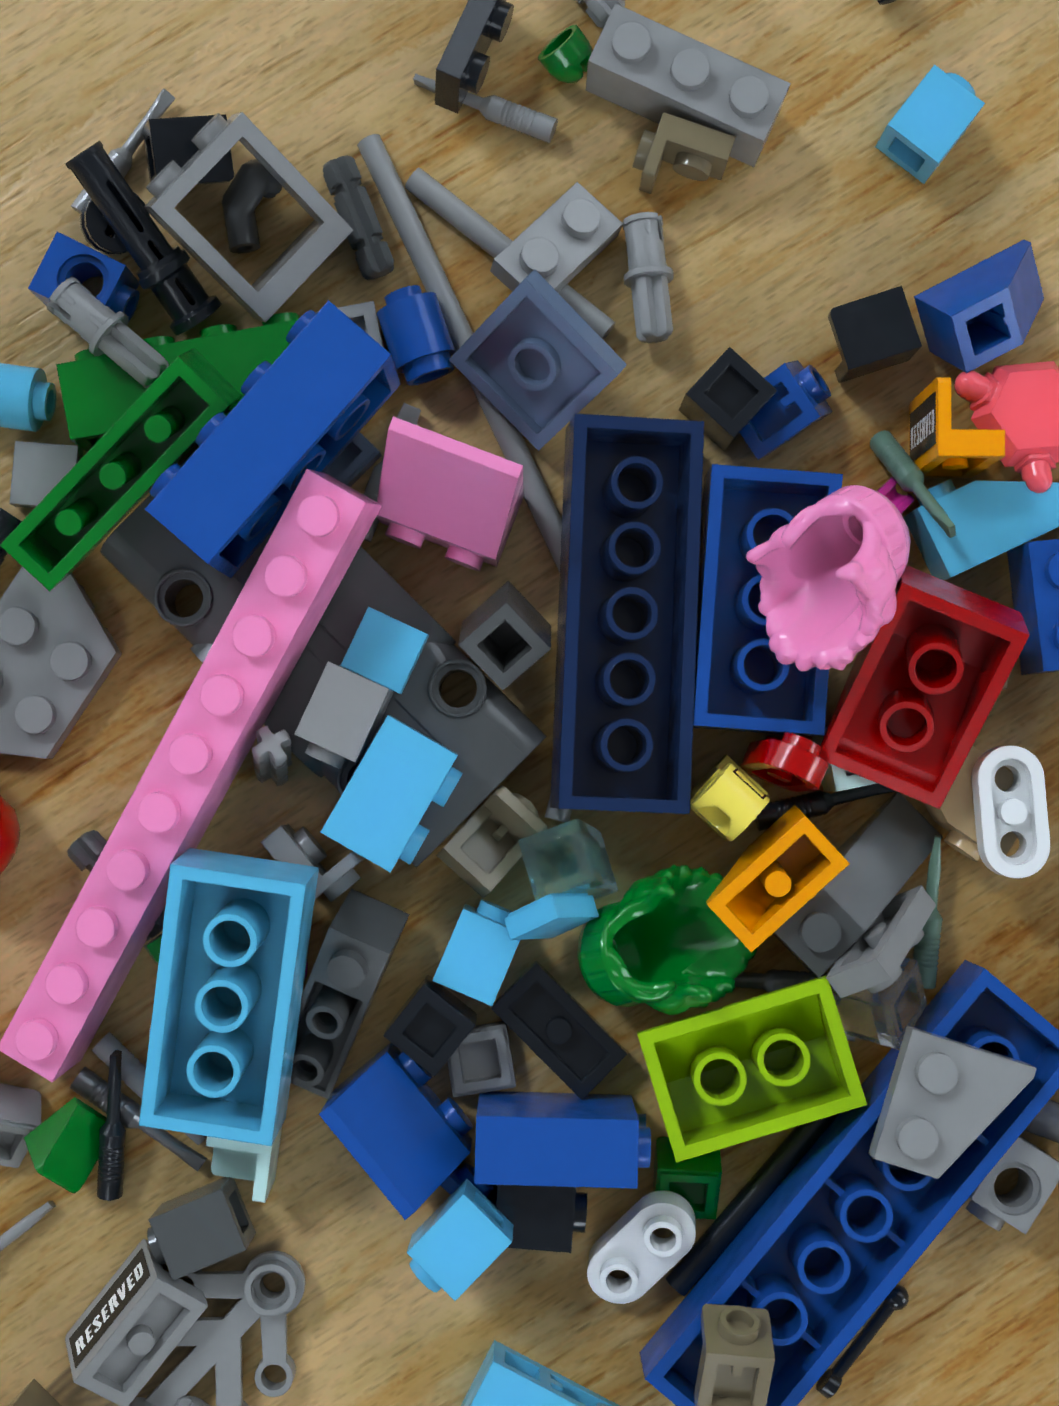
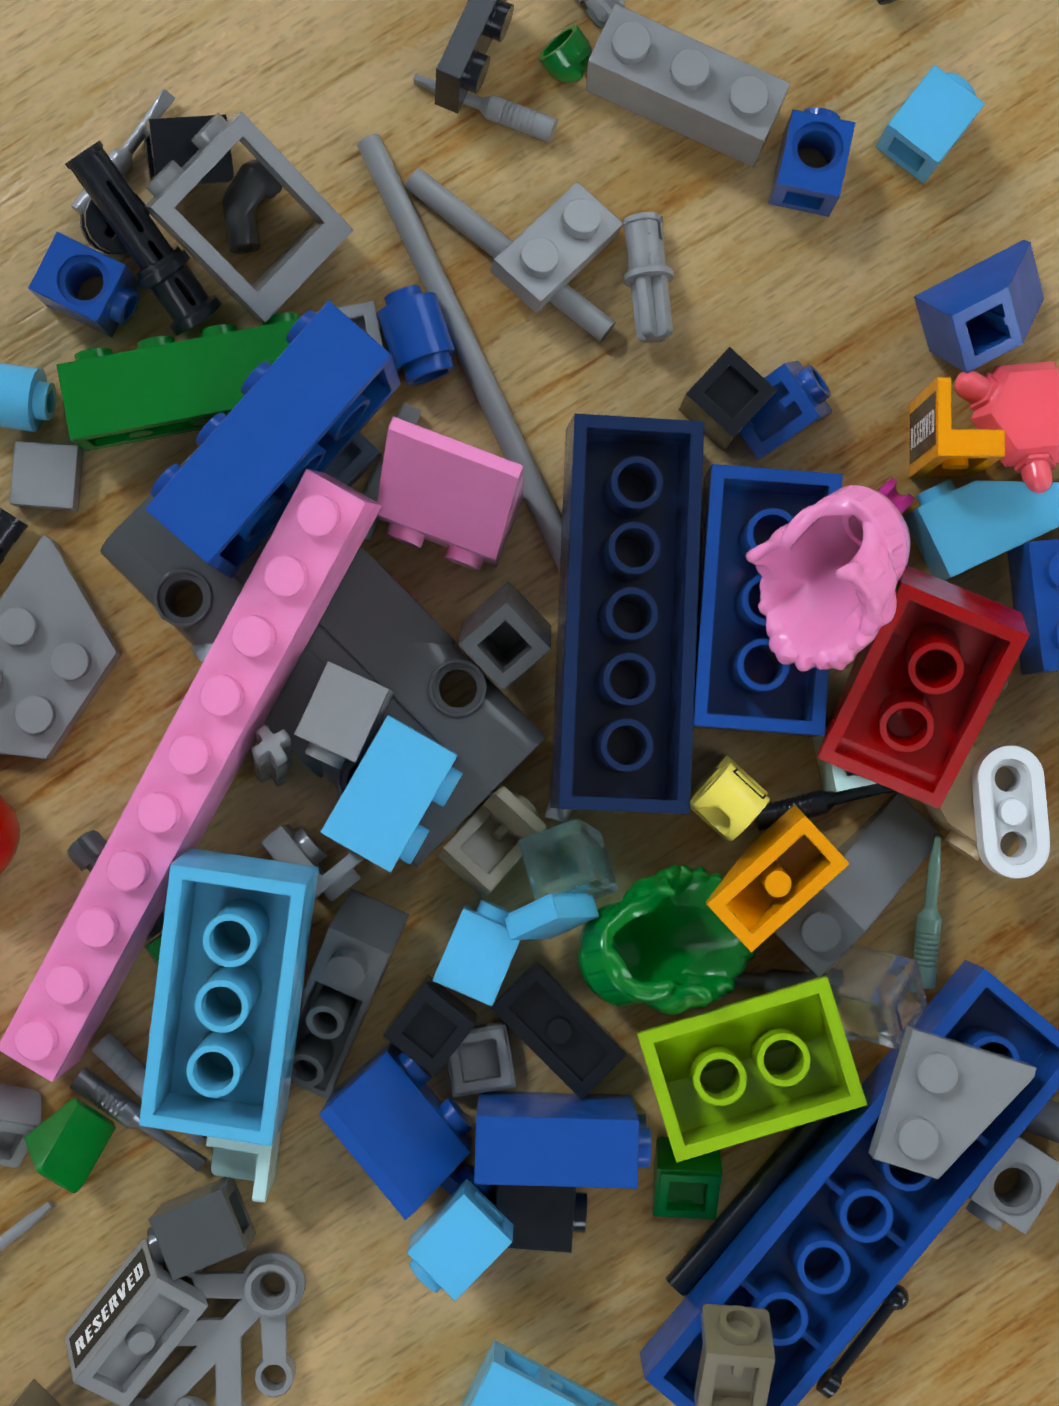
(106, 331): light grey axle -> none
(112, 1138): black piece -> none
(120, 469): green brick -> none
(357, 210): dark grey axle -> none
(384, 650): medium azure tile -> none
(537, 360): sand blue tile -> none
(637, 1251): white plate -> none
(691, 148): dark tan bracket -> none
(786, 762): red plate -> none
(807, 187): none -> blue brick
(873, 333): black panel -> none
(878, 954): light grey plate -> none
(908, 476): sand green piece -> none

